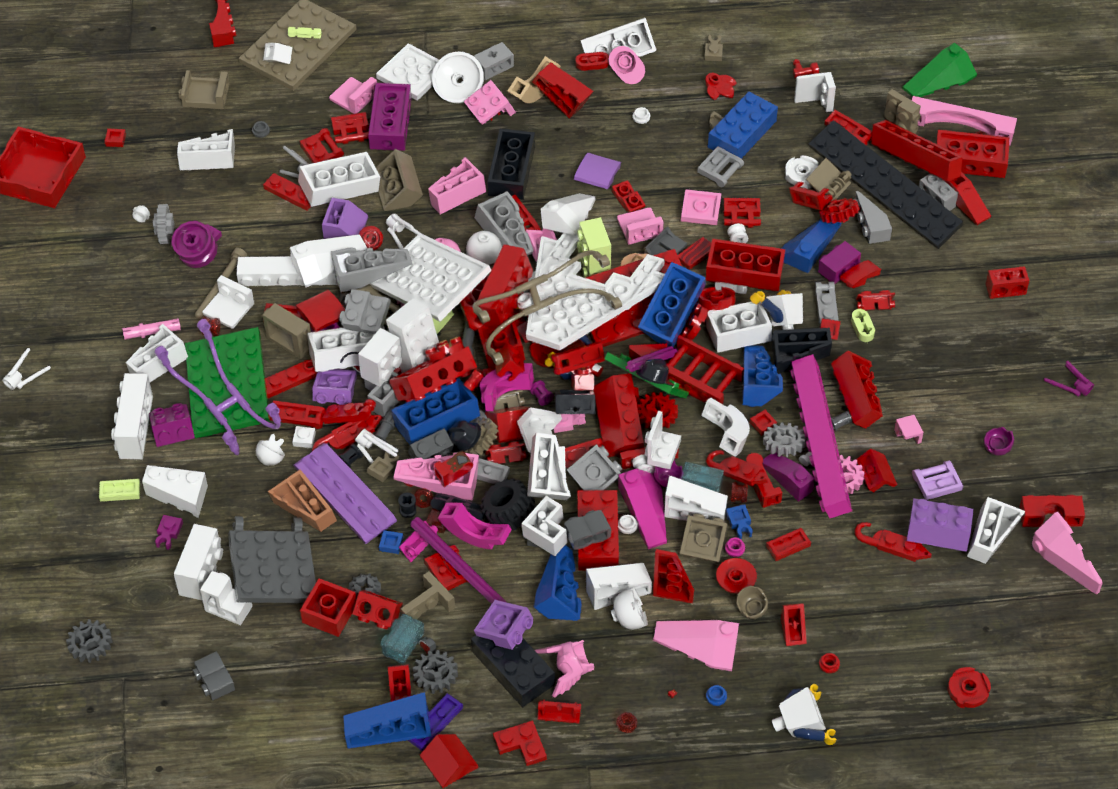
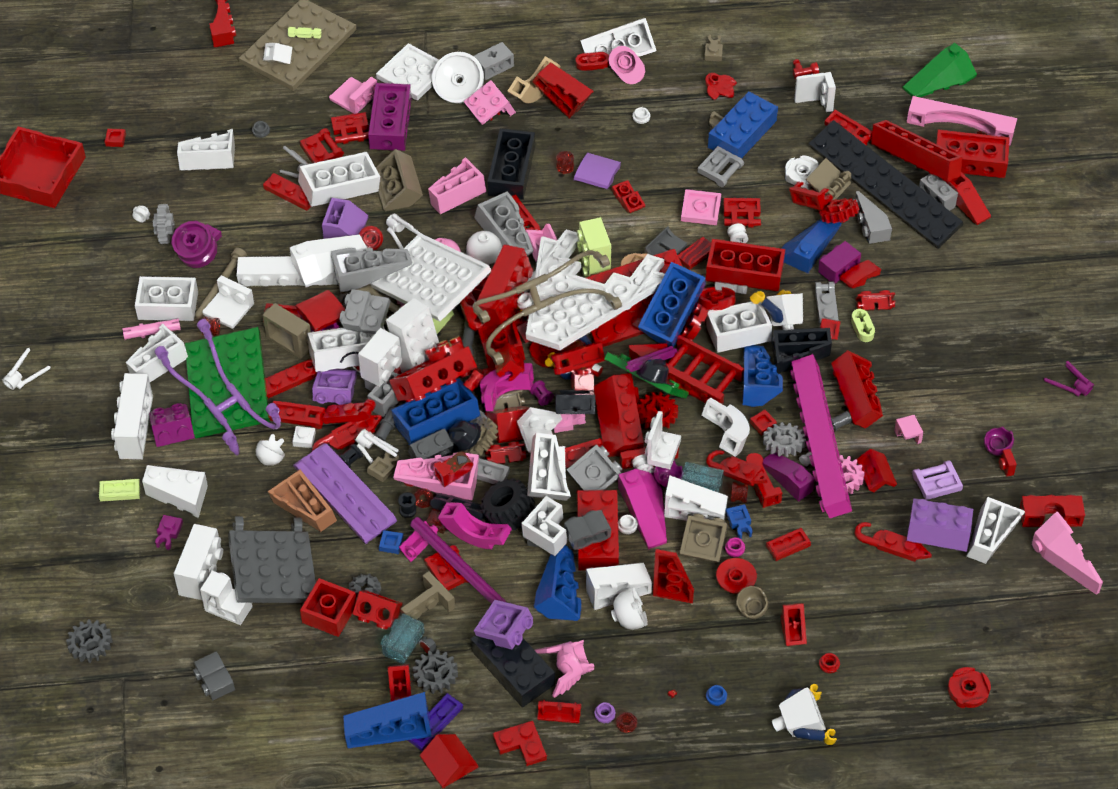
(166, 298): none -> white brick
(204, 92): dark tan panel -> none
(565, 162): none -> clear red wheel
(566, 213): white wedge -> none
(605, 707): none -> medium lavender plate
(640, 225): bright pink bracket -> none
(705, 640): bright pink wedge -> none
(902, 111): dark tan plate -> none
(1007, 282): red brick -> none
(1007, 462): none -> red plate

